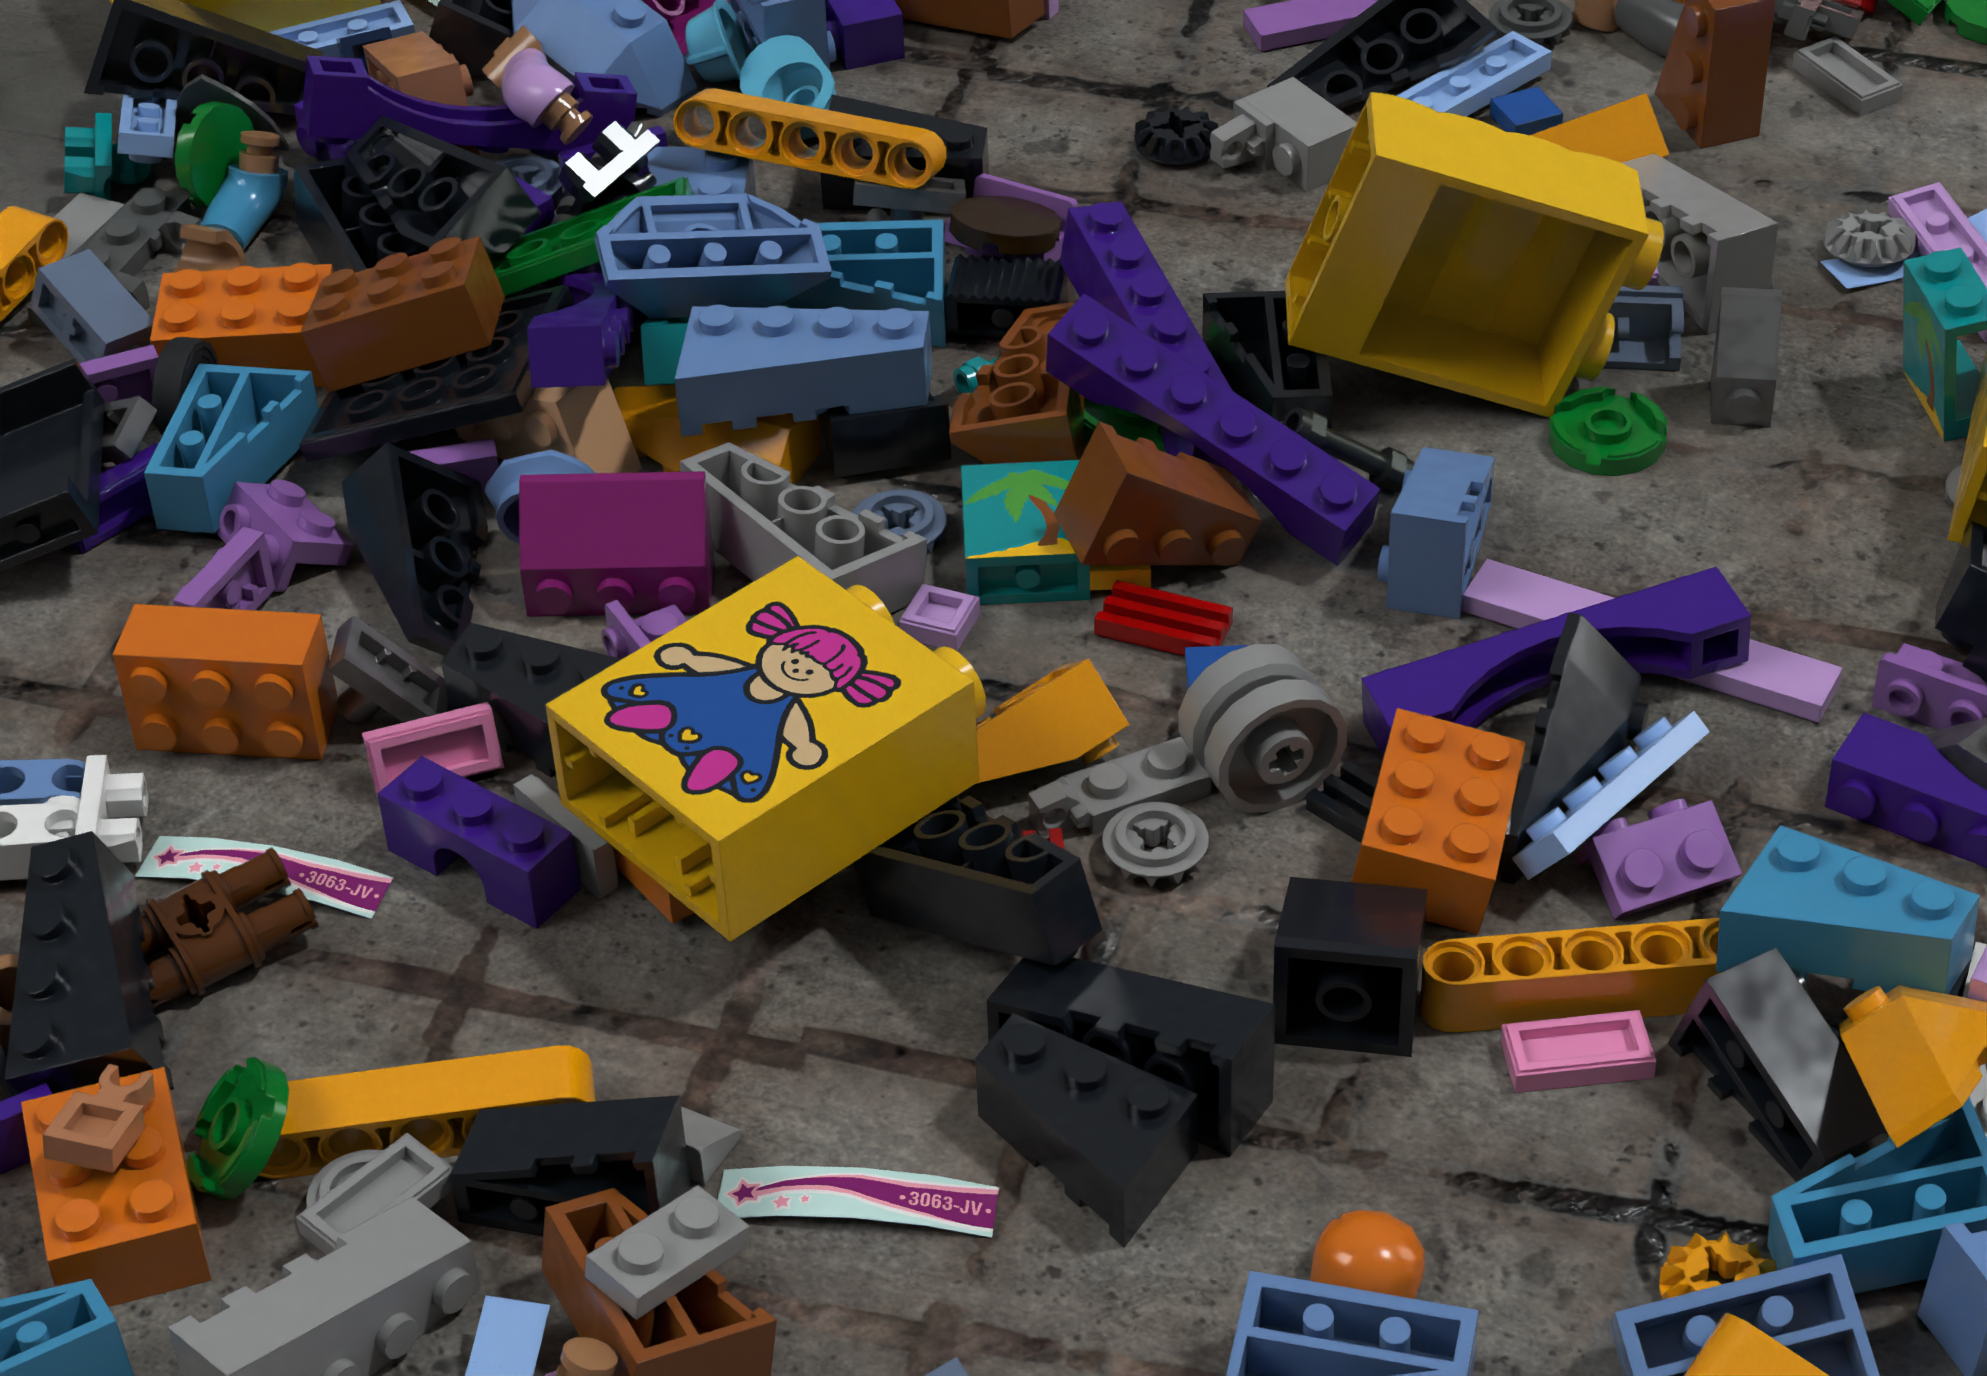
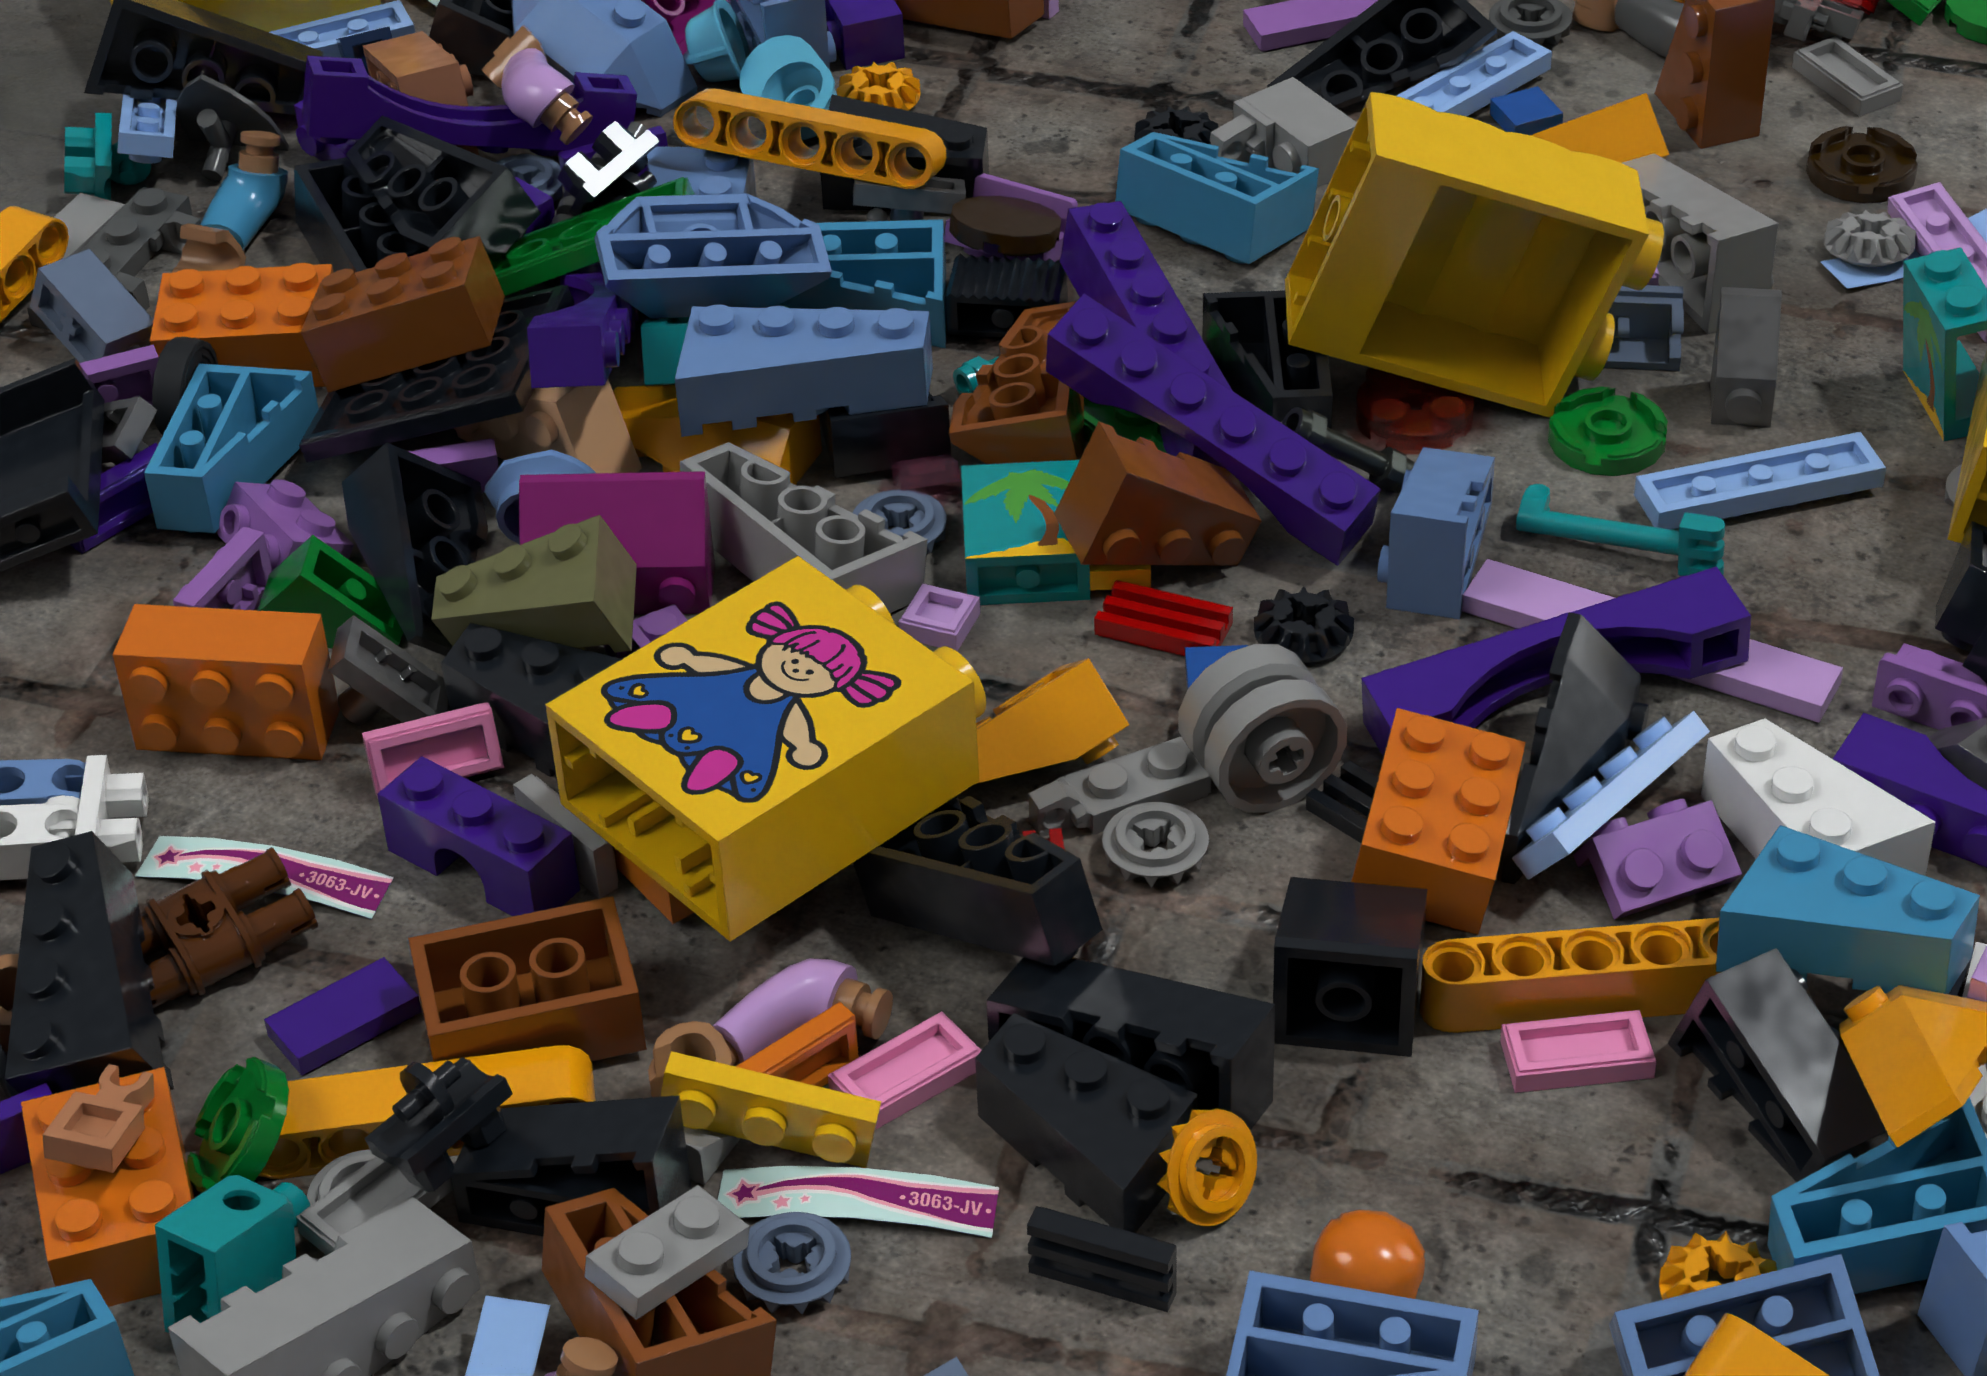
(208, 148): green tile -> none
(223, 1242): none -> teal torso
(331, 585): none -> green slope
(342, 1015): none -> dark purple tile
(435, 1114): none -> black hips
(530, 984): none -> dark orange brick
(556, 588): none -> olive wedge
(772, 1109): none -> yellow plate
(773, 1012): none -> piece
(795, 1238): none -> sand blue gear
(811, 1049): none -> orange tile
(881, 85): none -> light orange gear
(910, 1067): none -> bright pink tile
(925, 472): none -> clear pink tile
(1102, 1258): none -> black tile
(1212, 198): none -> dark azure wedge
(1216, 1196): none -> light orange gear
(1328, 638): none -> black gear
(1386, 405): none -> clear red plate
(1696, 544): none -> teal hinge
(1761, 480): none -> light blue plate
(1774, 779): none -> white wedge
(1861, 164): none -> dark brown tile

